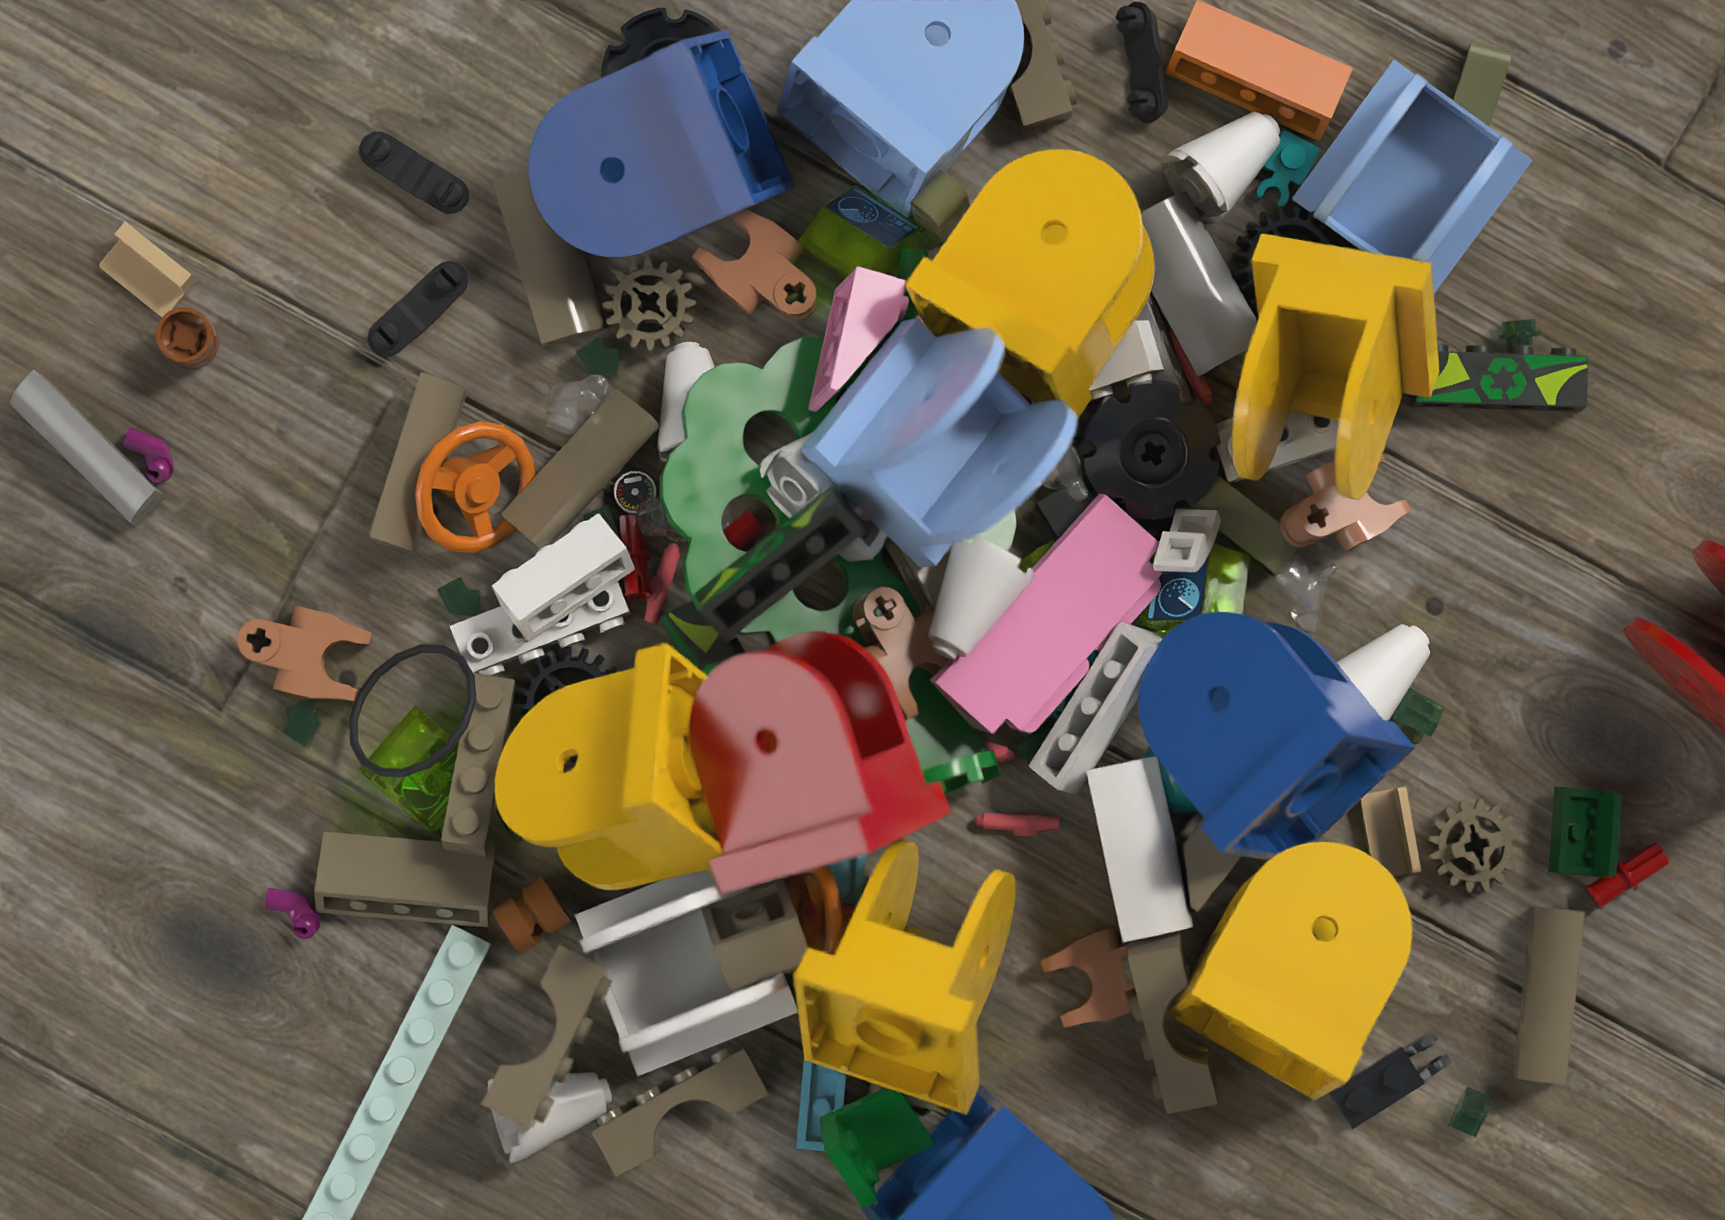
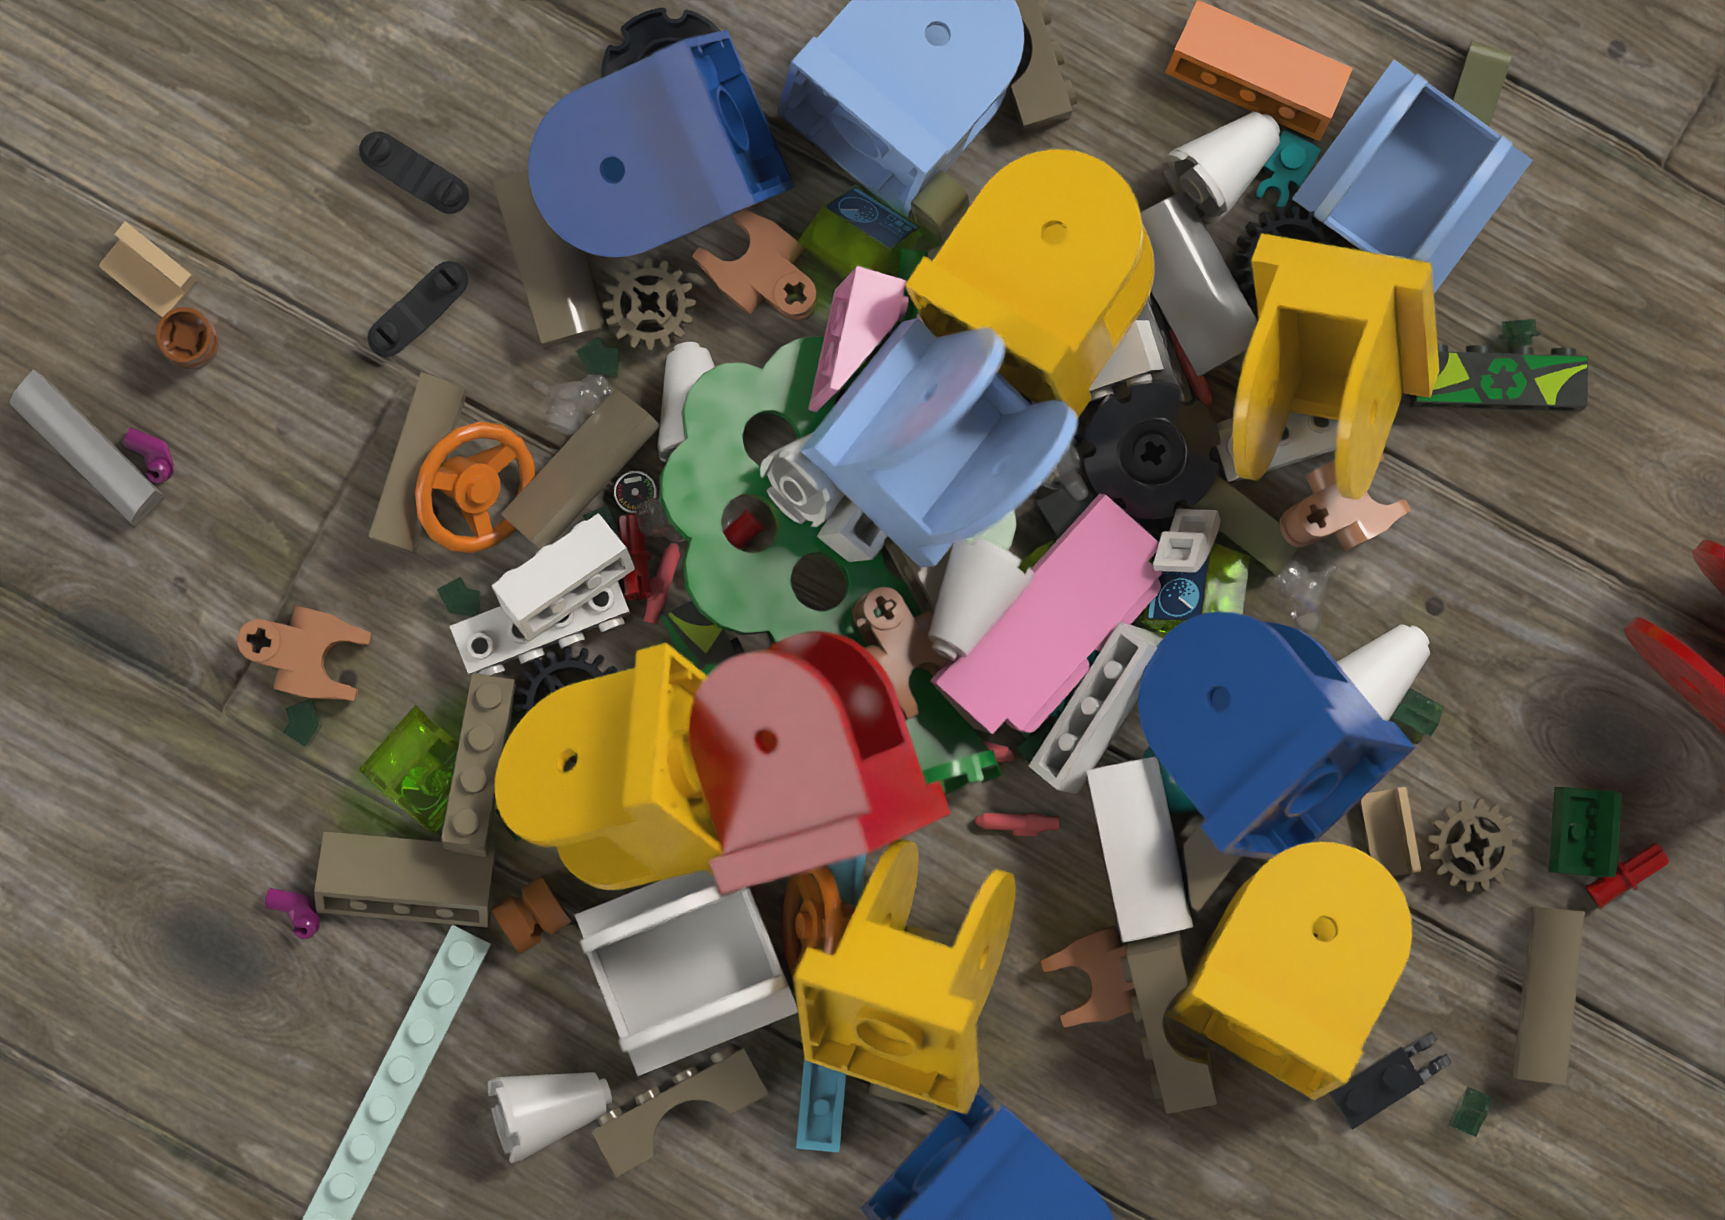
(353, 720): black piece -> none
(524, 1089): dark tan arch -> none
(755, 934): dark tan slope -> none
(779, 563): pearl dark grey brick -> none
(872, 1137): green bracket -> none
(1143, 48): black piece -> none

